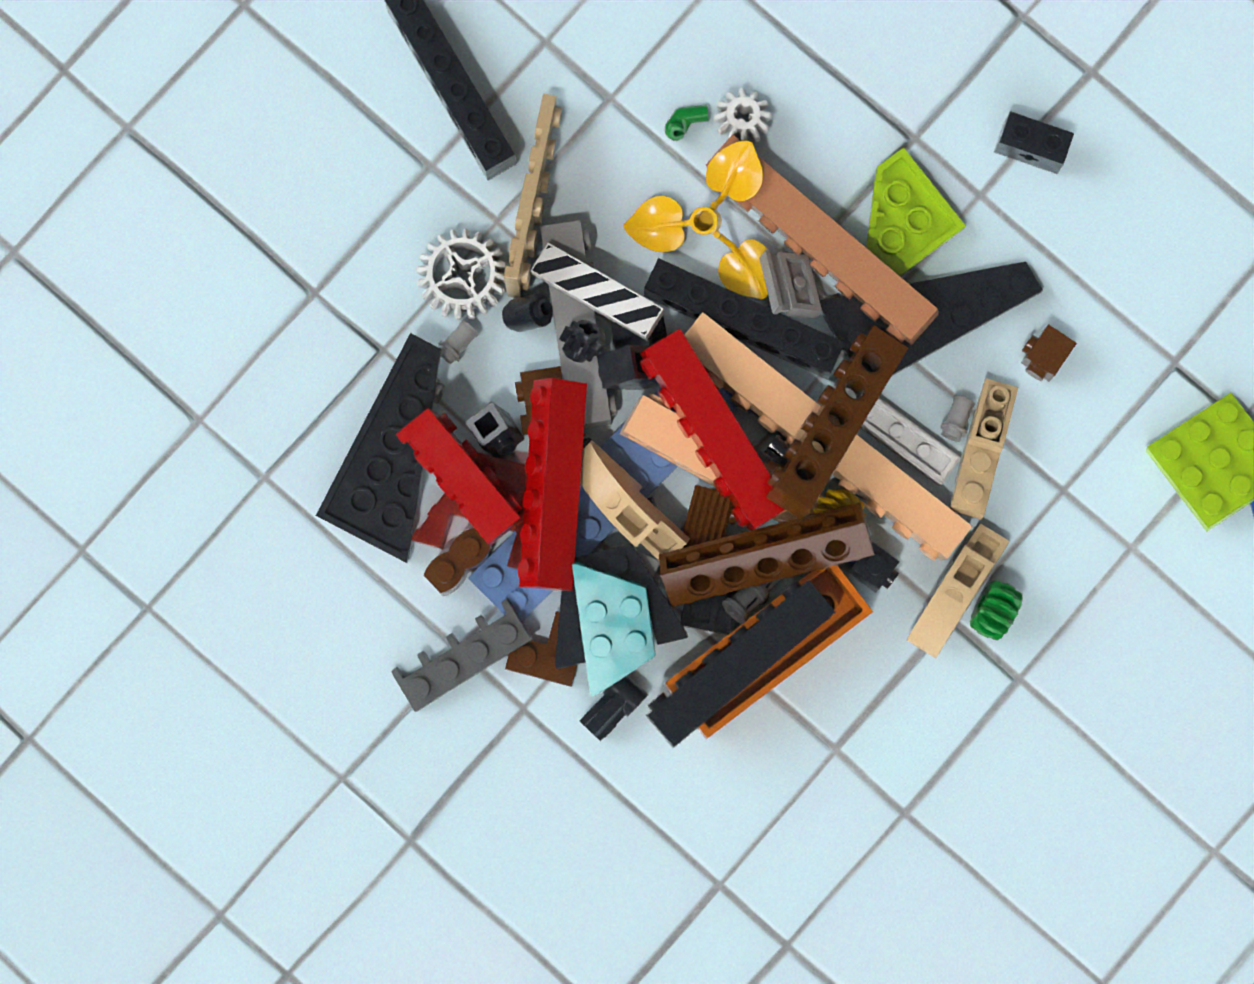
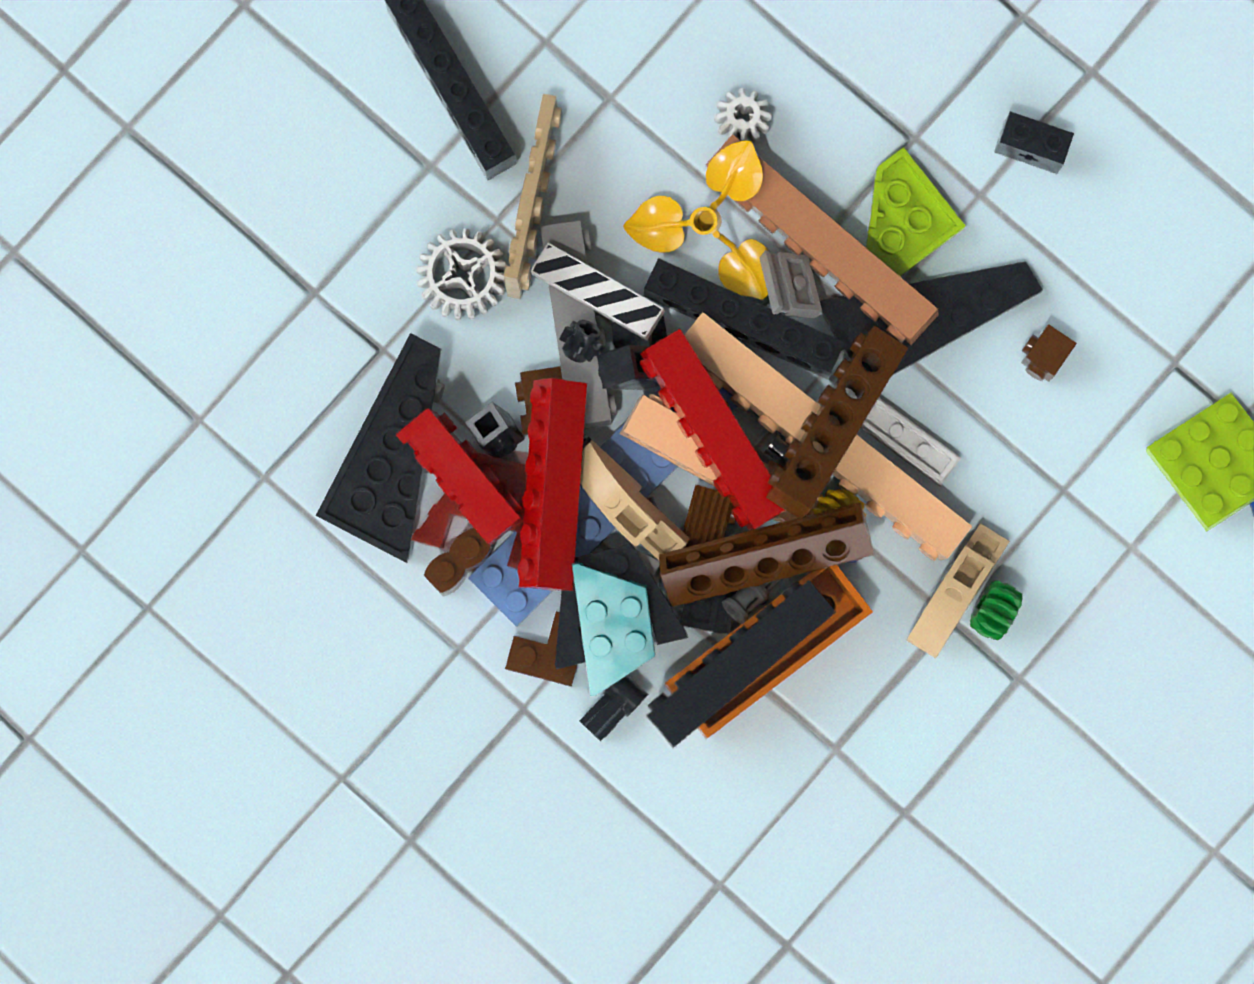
(457, 342): light grey pin -> none
(464, 658): dark grey hinge -> none
(527, 312): black brick -> none
(682, 119): green arm -> none
(876, 569): black brick -> none
(957, 419): light grey pin -> none
(983, 448): tan slope -> none

